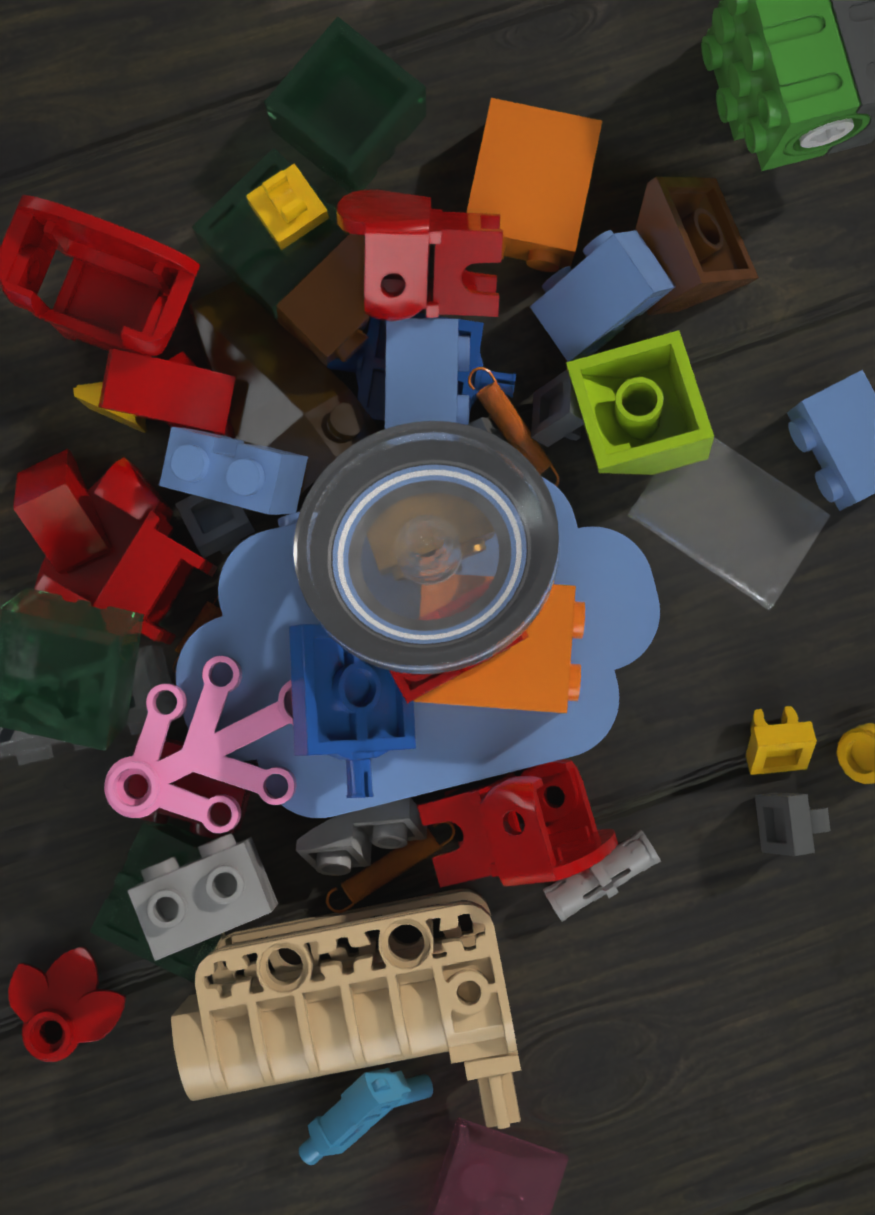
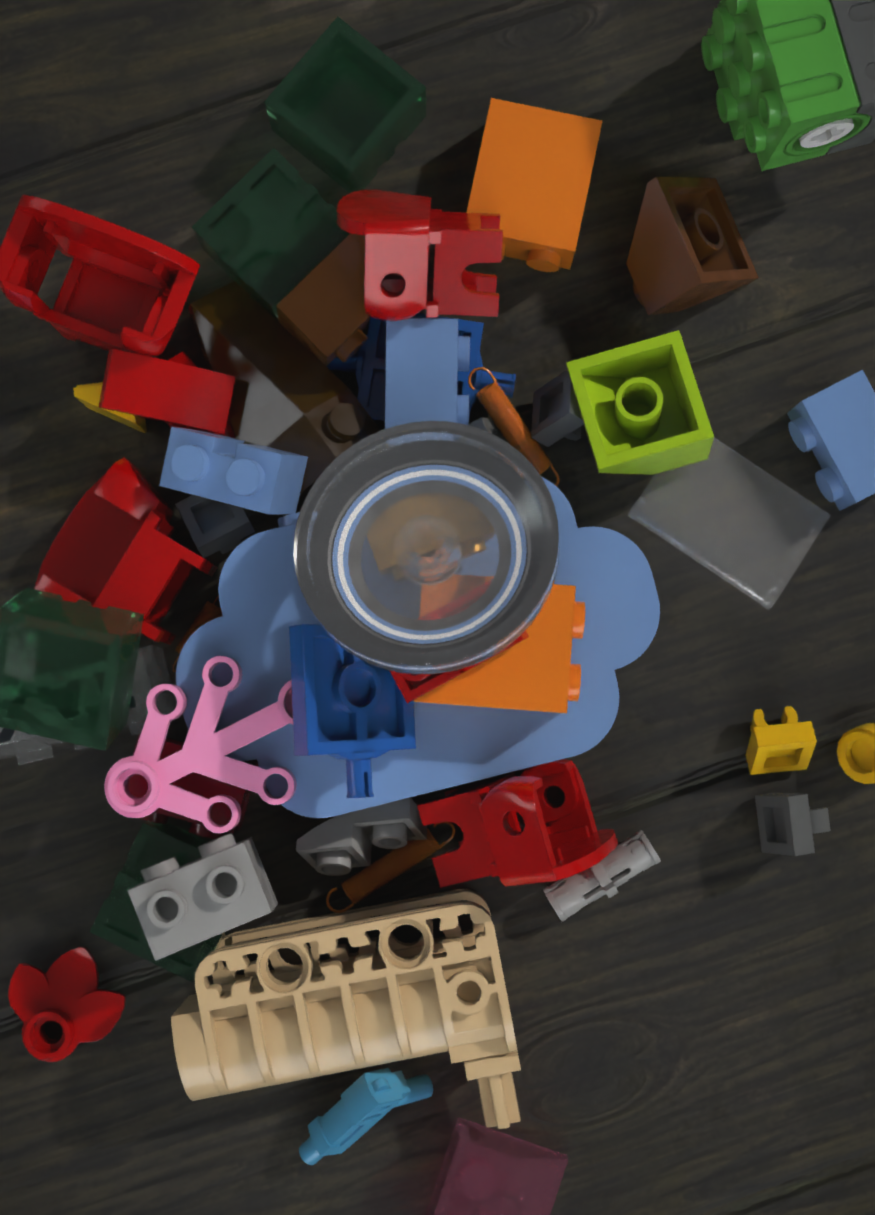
(60, 512): red slope -> none
(287, 206): yellow tile -> none
(601, 293): medium blue brick -> none

